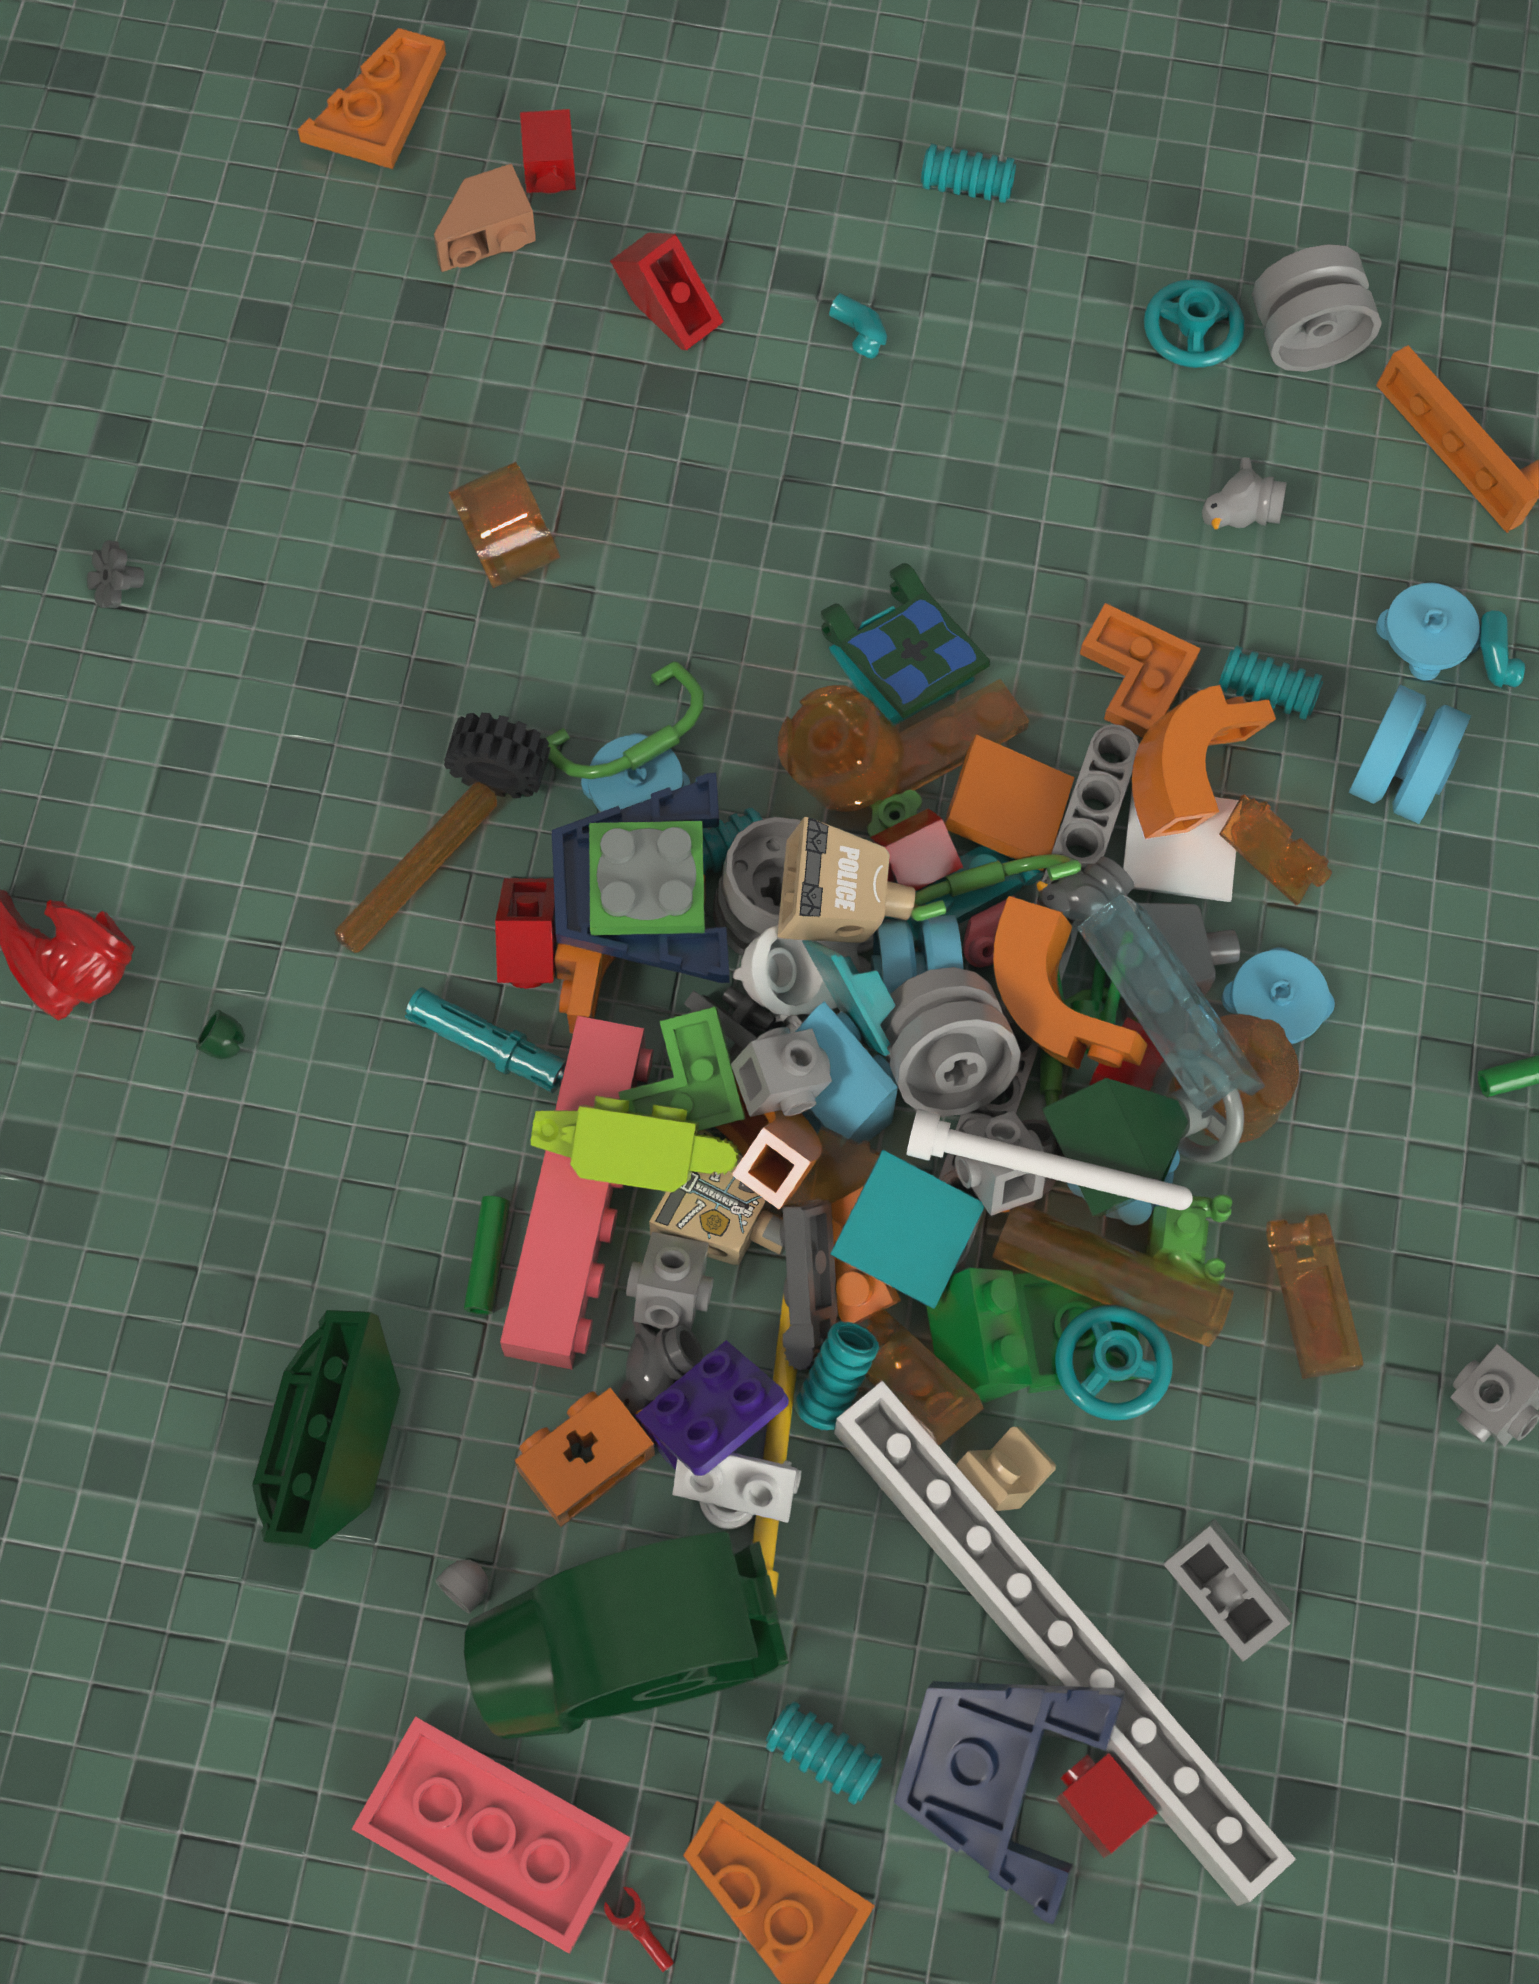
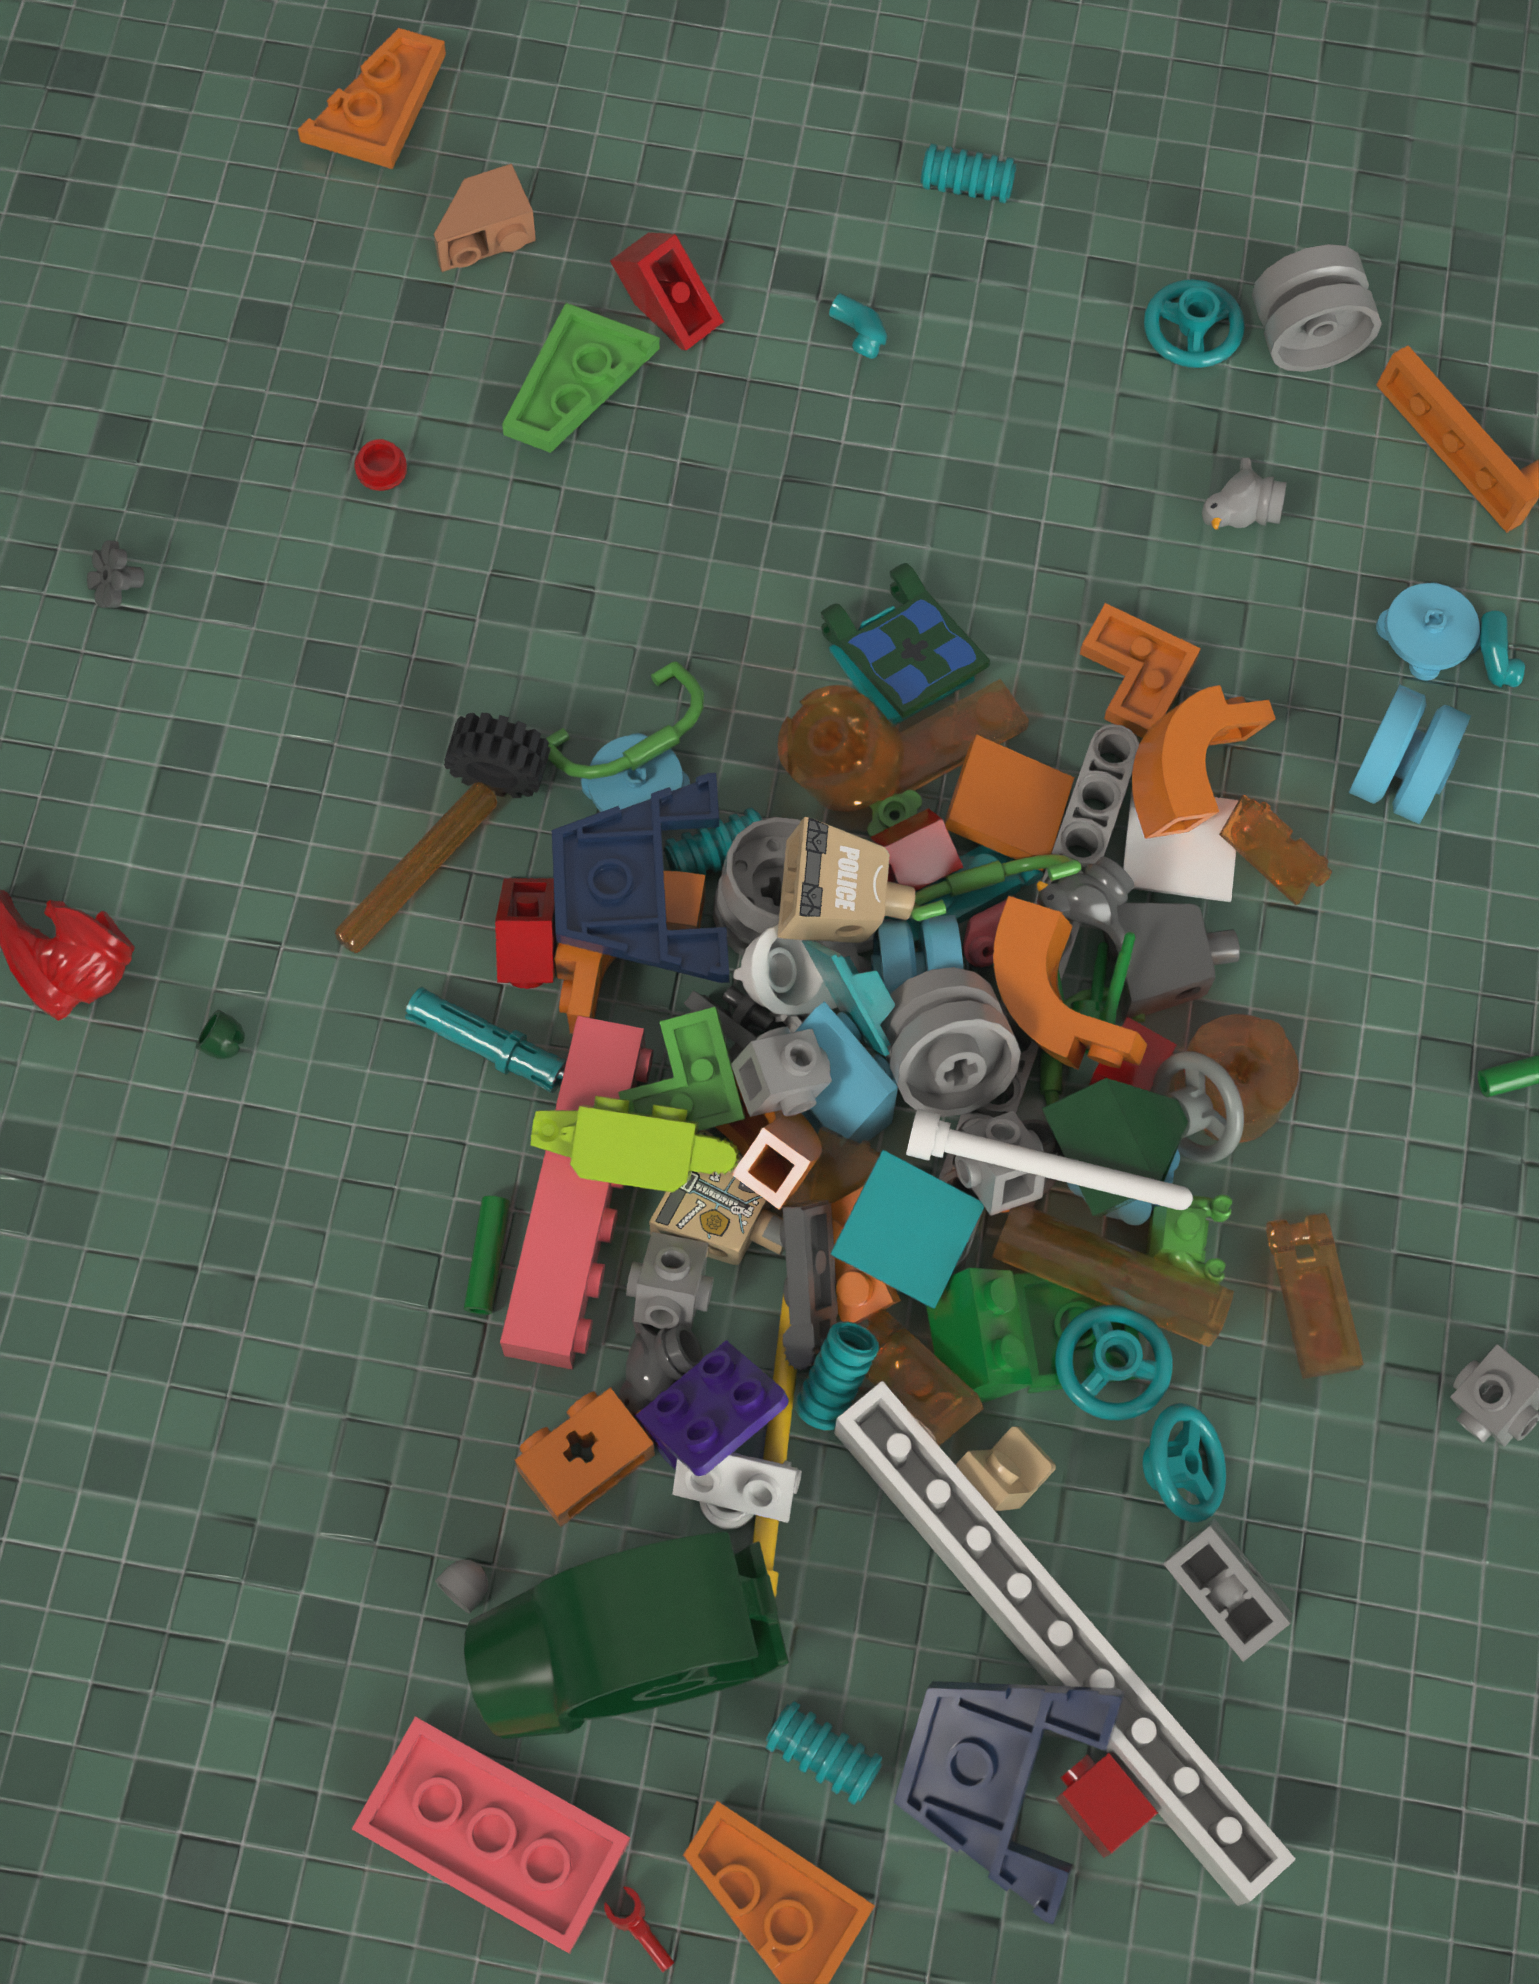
(327, 1432): dark green wedge -> none
(380, 465): none -> red plate
(504, 524): clear orange brick -> none
(548, 151): red brick -> none
(574, 375): none -> bright green wing
(646, 878): light grey piece -> none
(1168, 1003): clear light blue fence -> none
(1180, 1465): none -> teal piece
(1270, 682): teal piece -> none
(1281, 989): medium azure piece -> none

